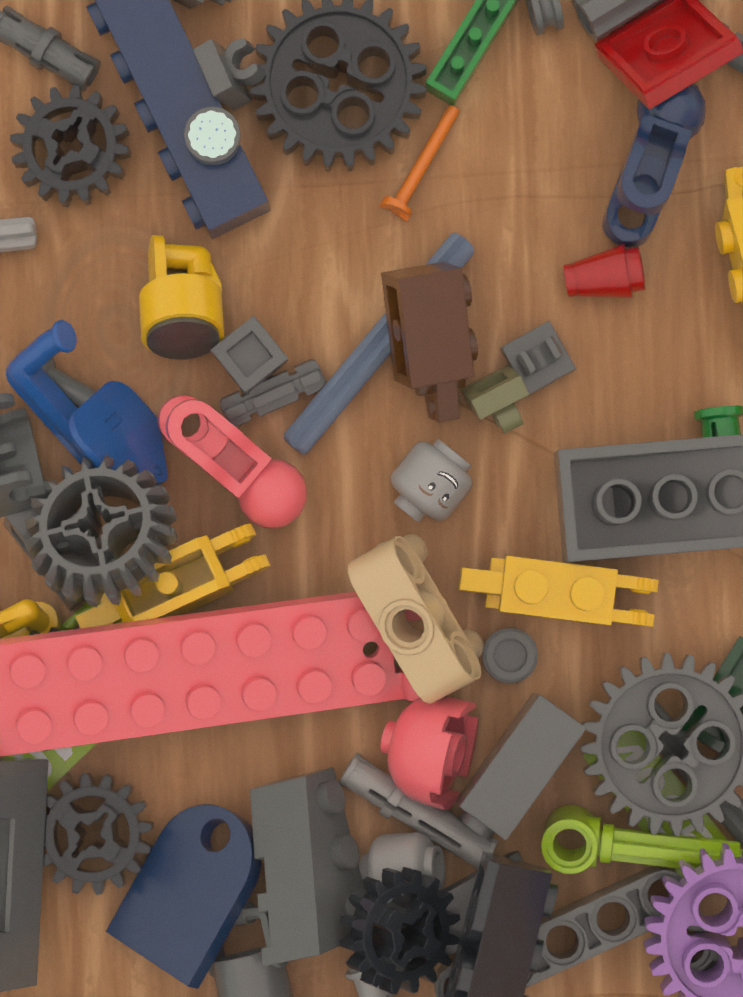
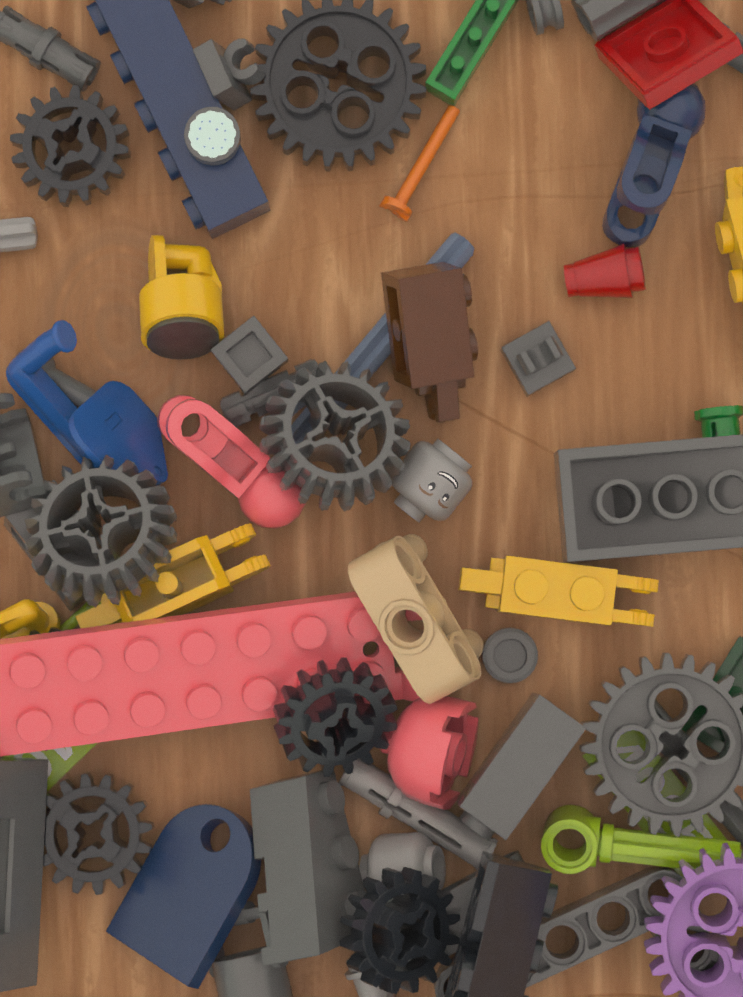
(319, 396): none -> dark grey gear
(335, 717): none -> black gear
(496, 397): olive tile -> none

